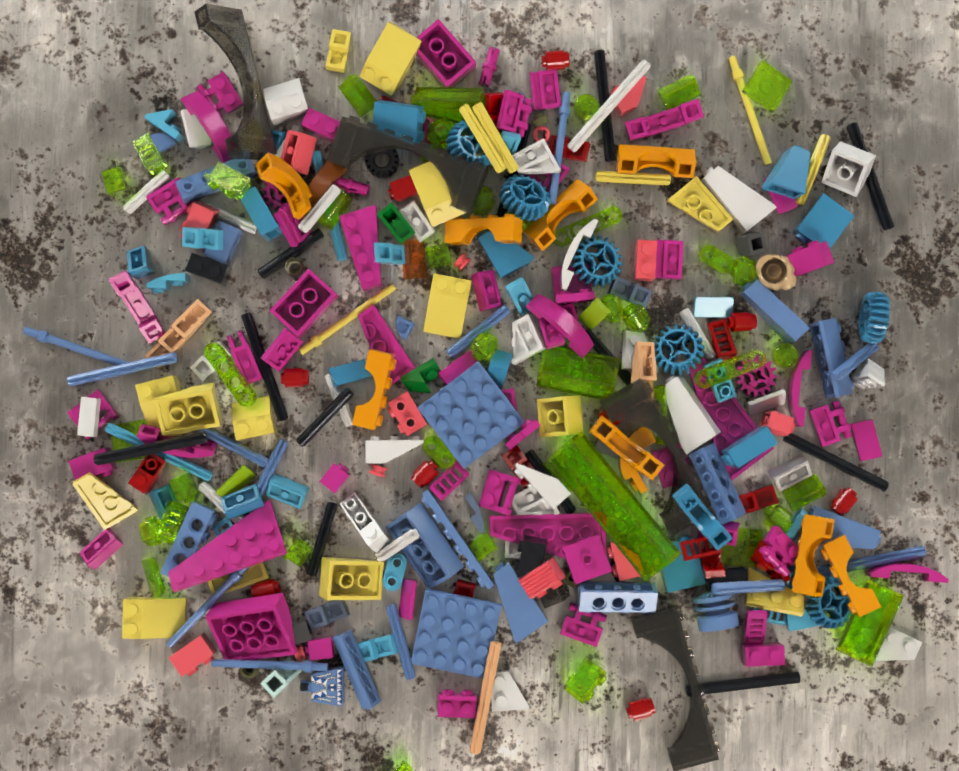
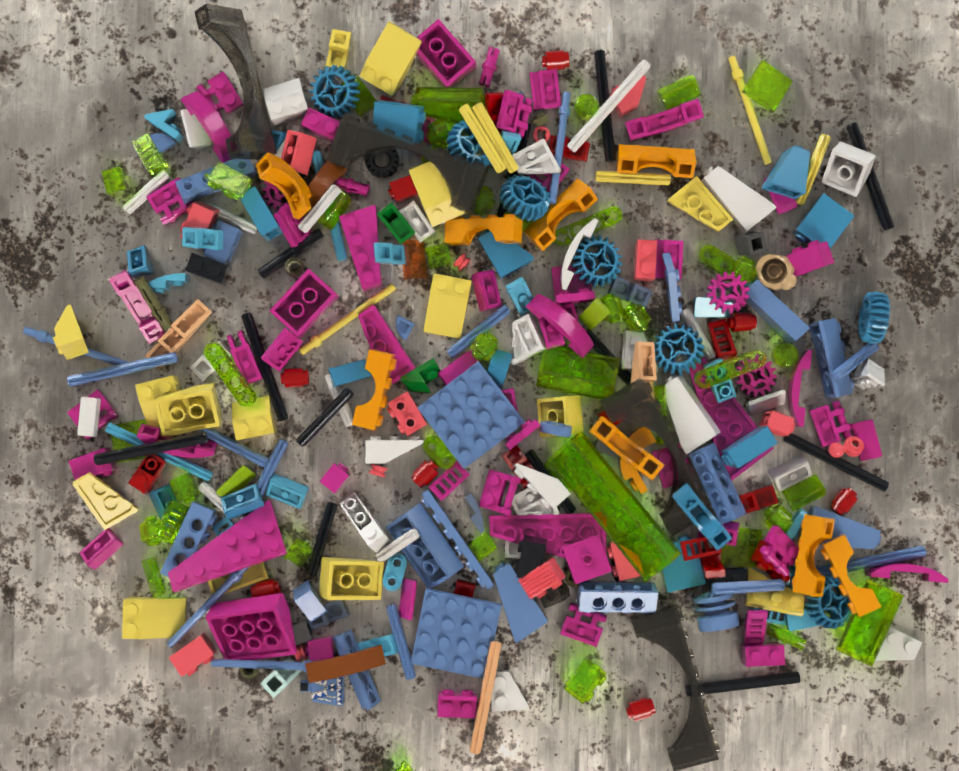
(69, 335): none -> light yellow slope
(157, 309): none -> olive pin
(309, 601): none -> slope
(328, 77): none -> dark azure gear
(345, 664): none -> dark orange slope
(555, 428): none -> medium blue beam
(673, 291): none -> medium blue wing
(734, 297): none -> dark pink gear
(786, 637): none -> clear neon green pin
(837, 450): none -> coral plate

